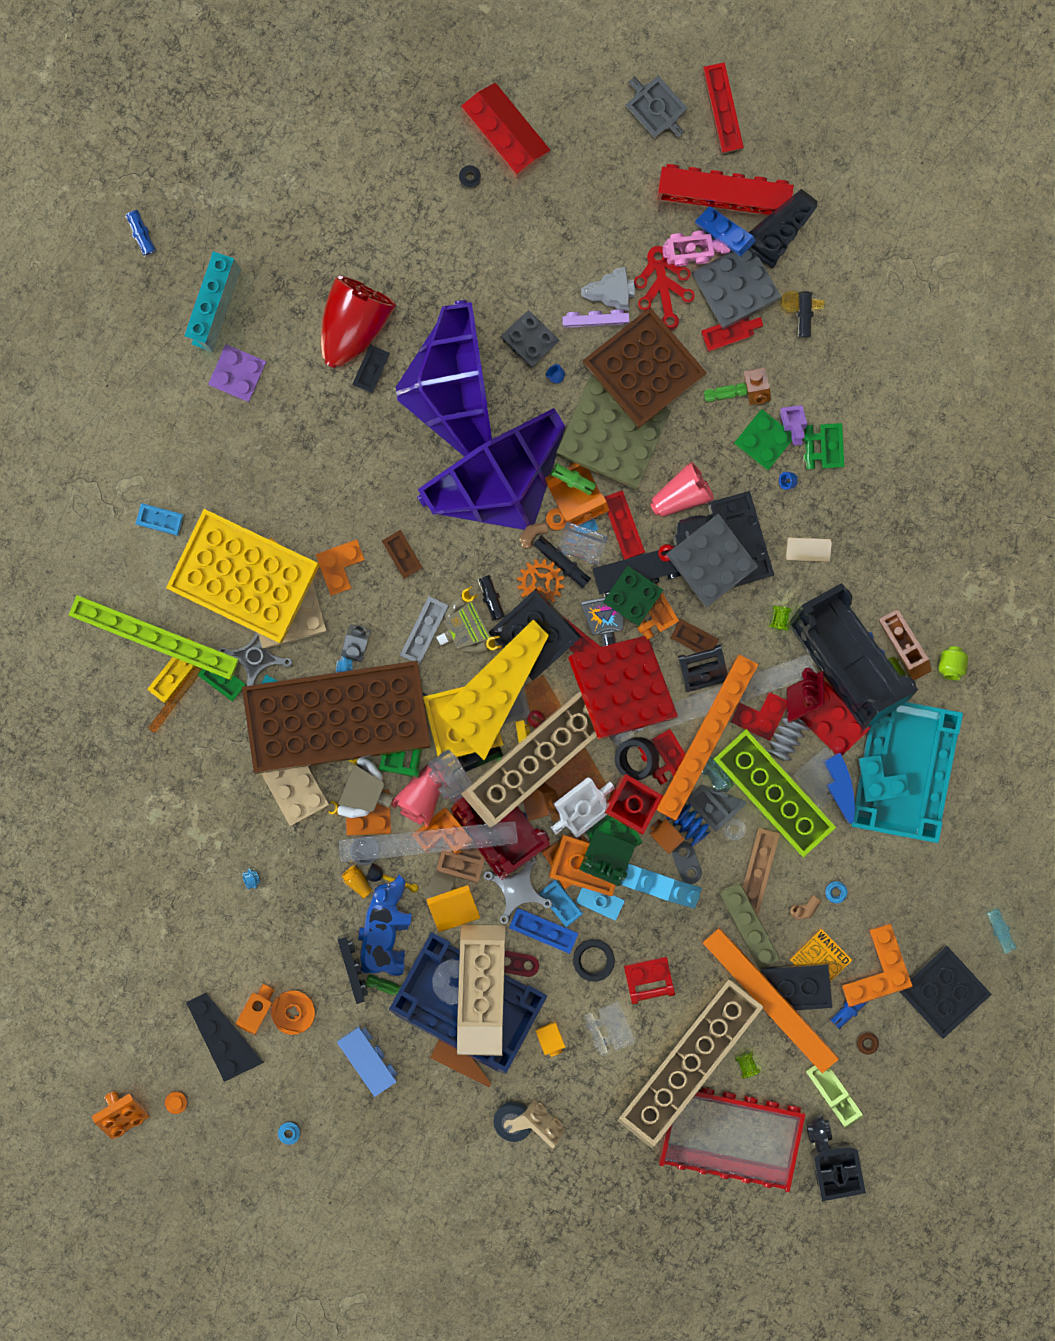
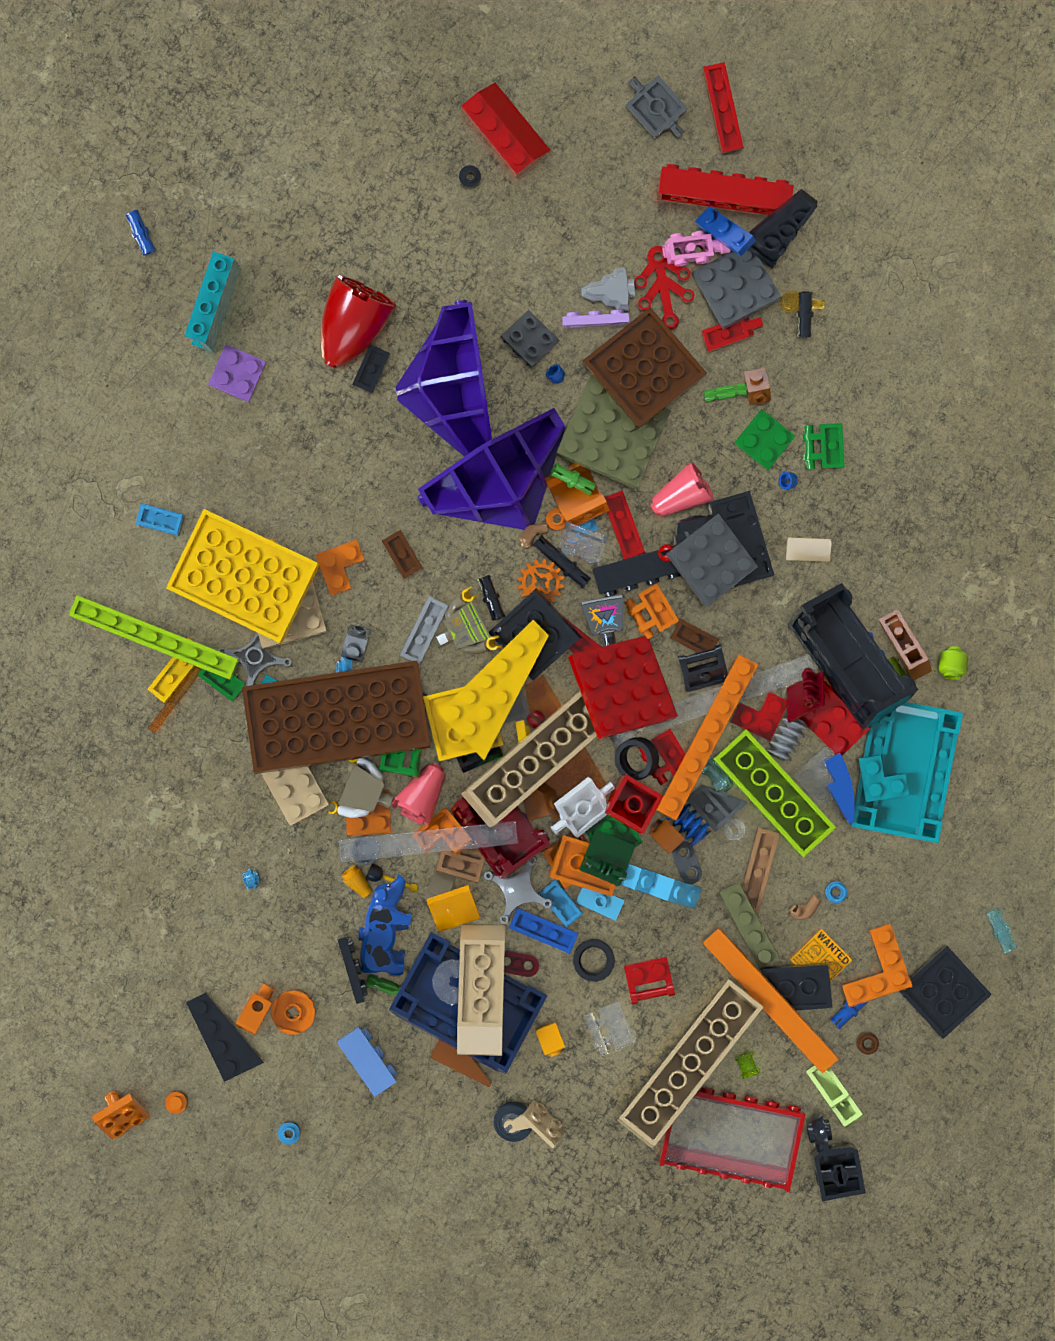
(450, 775): clear brick -> none
(633, 596): dark green hinge -> none
(780, 618): clear neon green bush -> none
(794, 420): medium lavender plate -> none

